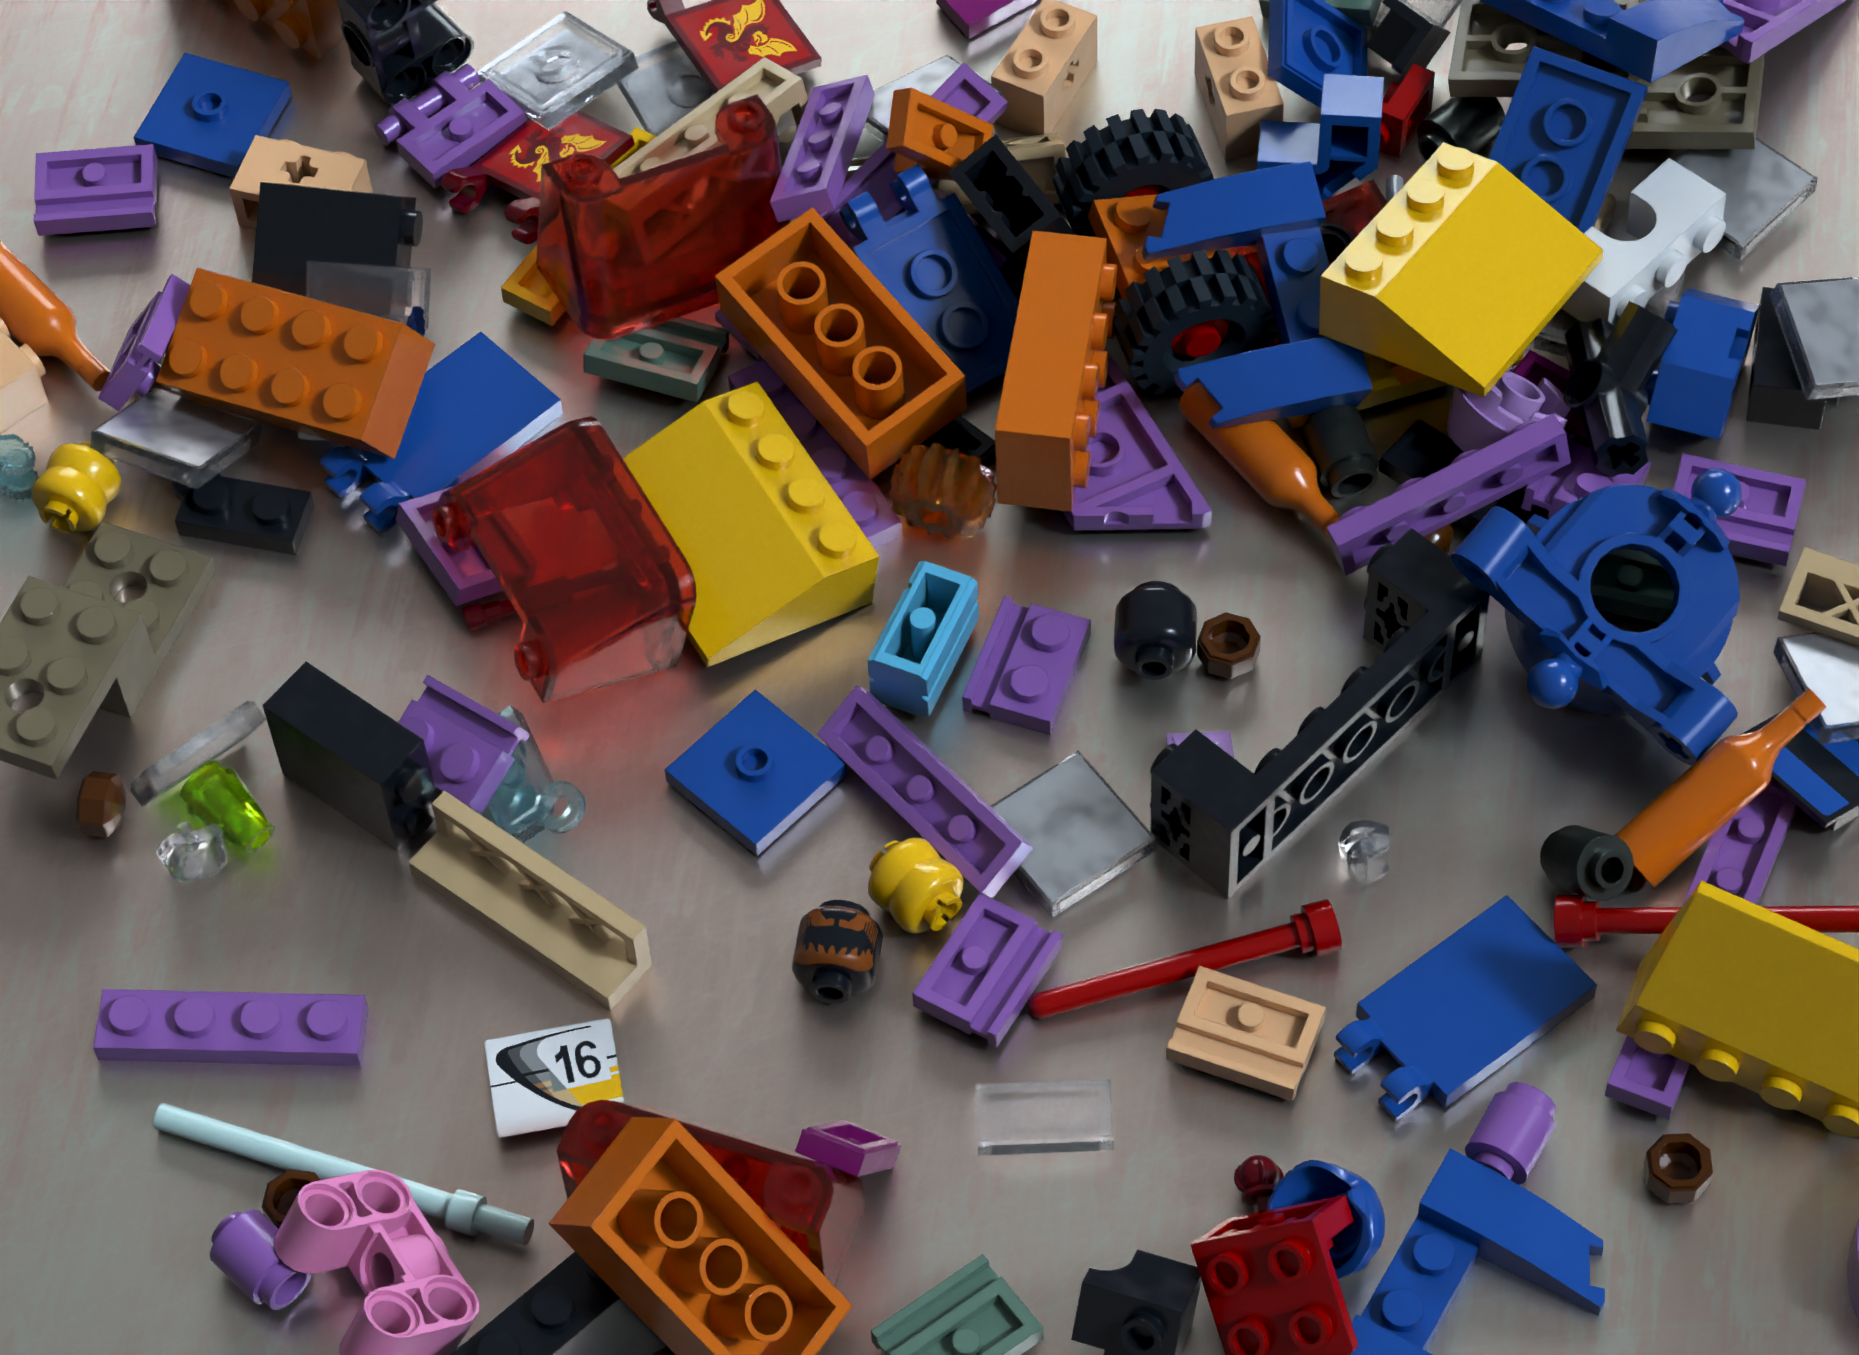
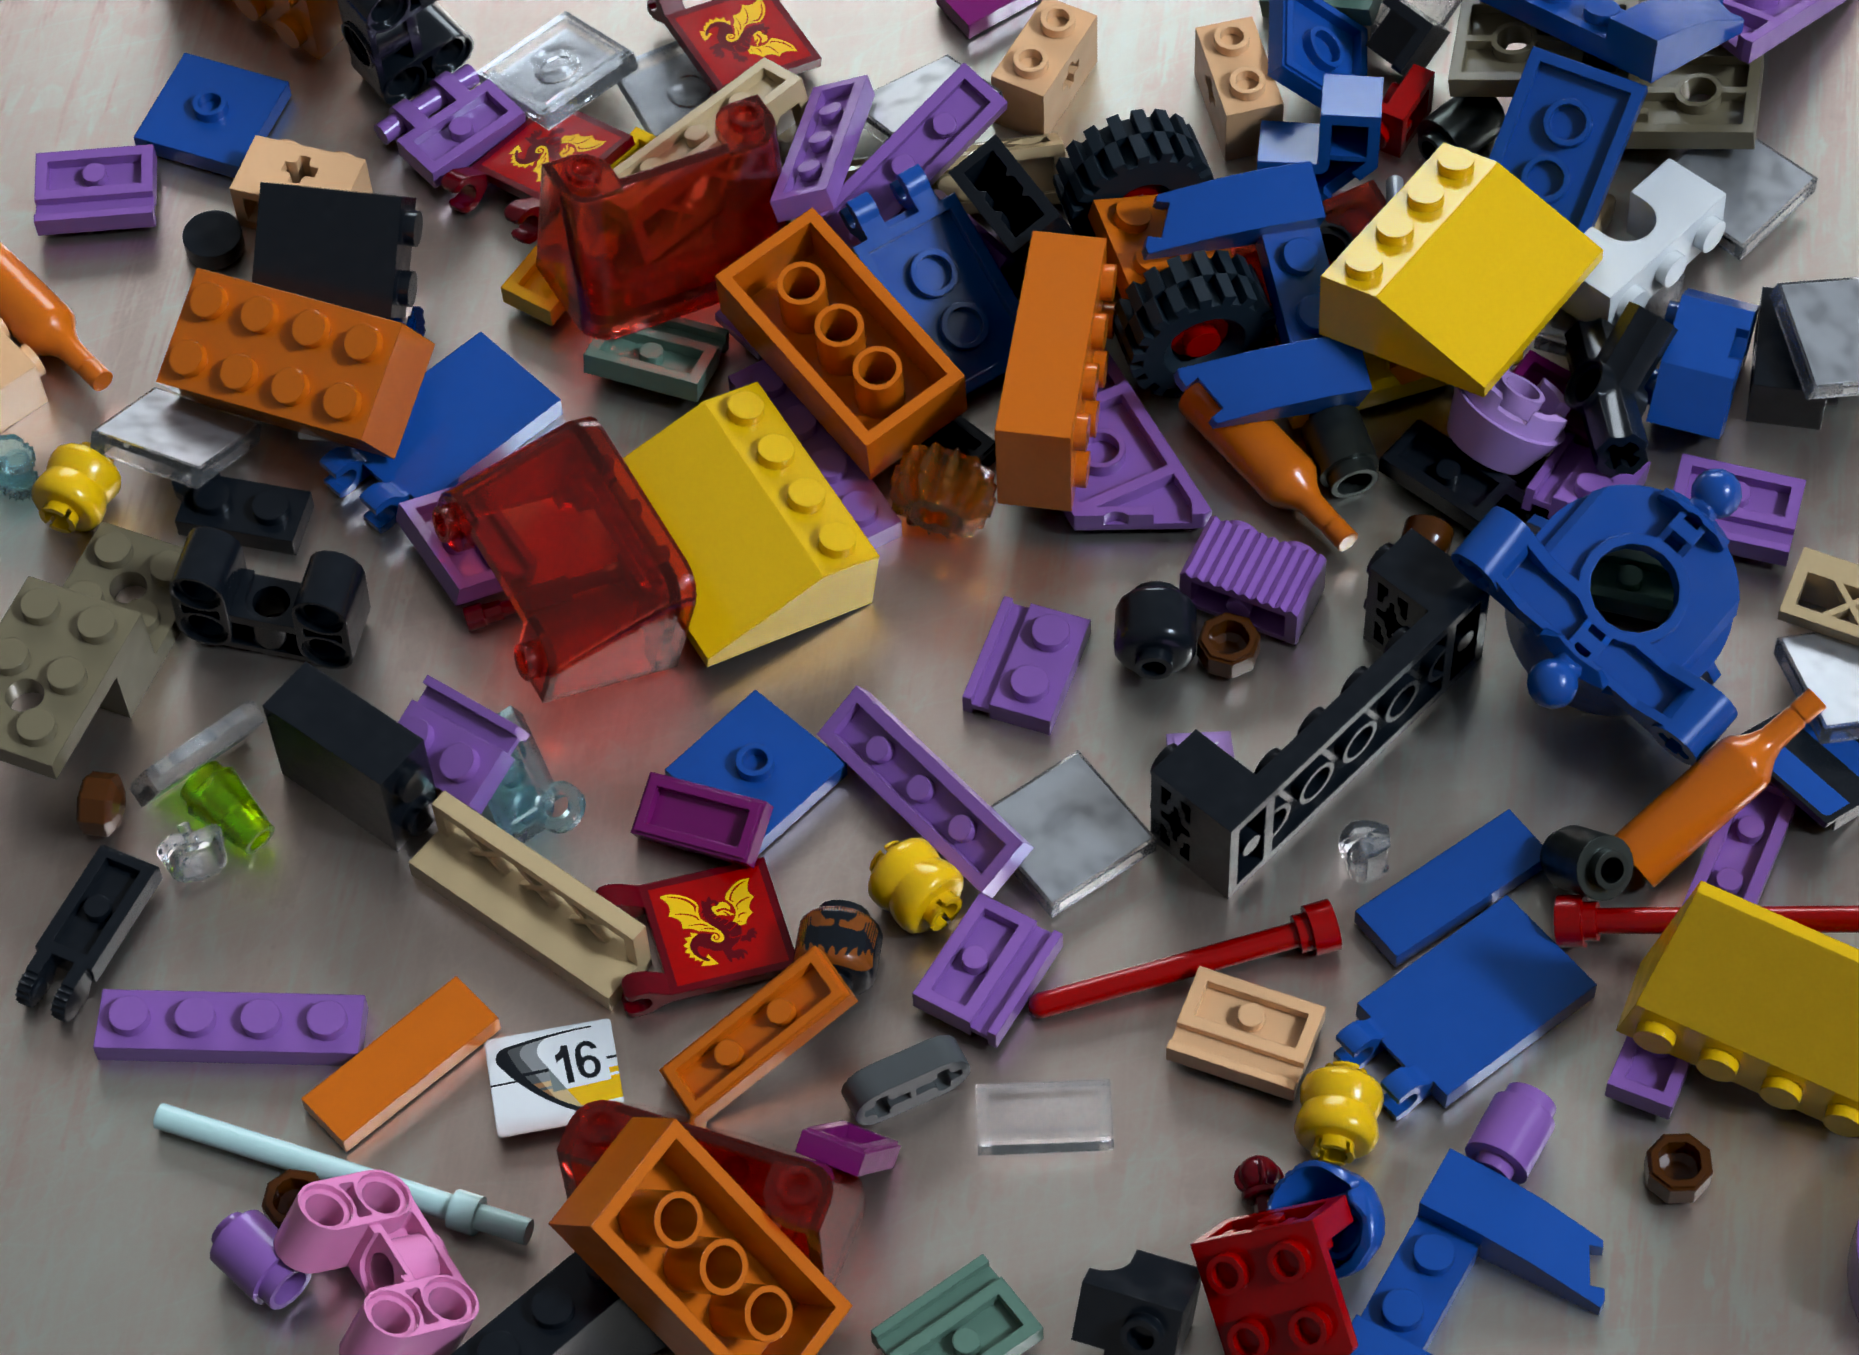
(88, 929): none -> black hinge
(145, 343): medium lavender plate -> none
(213, 240): none -> black tile
(229, 605): none -> black beam
(371, 288): clear tile -> none
(401, 1064): none -> orange tile
(702, 819): none -> magenta tile
(708, 933): none -> flag
(758, 1035): none -> orange tile
(905, 1080): none -> dark grey beam
(923, 638): medium azure brick -> none
(932, 133): orange slope -> none
(1254, 578): none -> medium lavender brick
(1339, 1113): none -> yellow piece
(1450, 888): none -> blue tile
(1452, 492): medium lavender plate -> none

